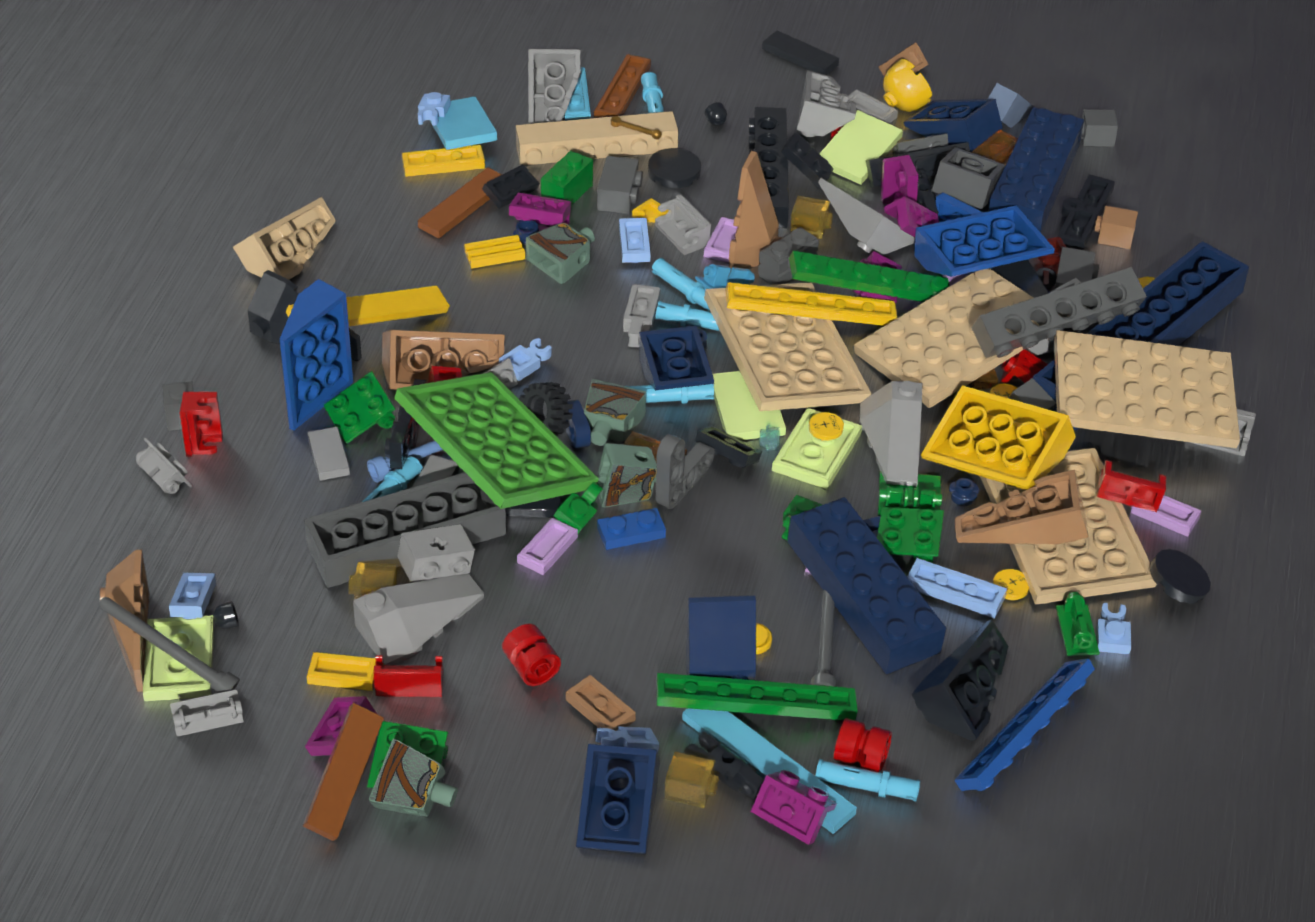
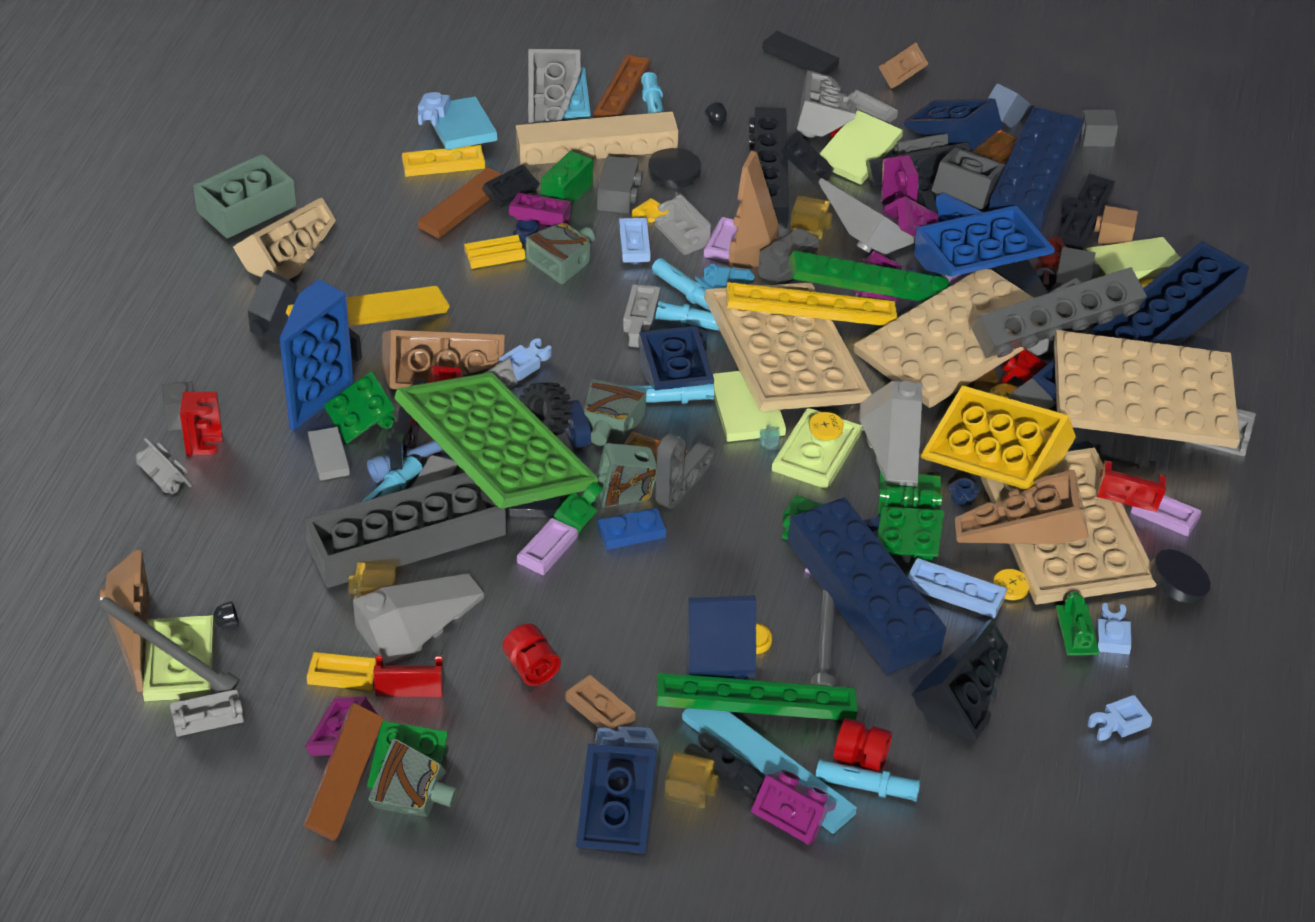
(192, 595): light blue plate -> none
(245, 195): none -> sand green brick
(435, 553): light grey brick -> none
(616, 121): pearl gold hinge -> none
(736, 451): black plate -> none
(905, 88): yellow cylinder -> none
(1021, 728): blue plate -> none
(1122, 716): none -> light blue plate
(1146, 257): none -> yellowish green tile

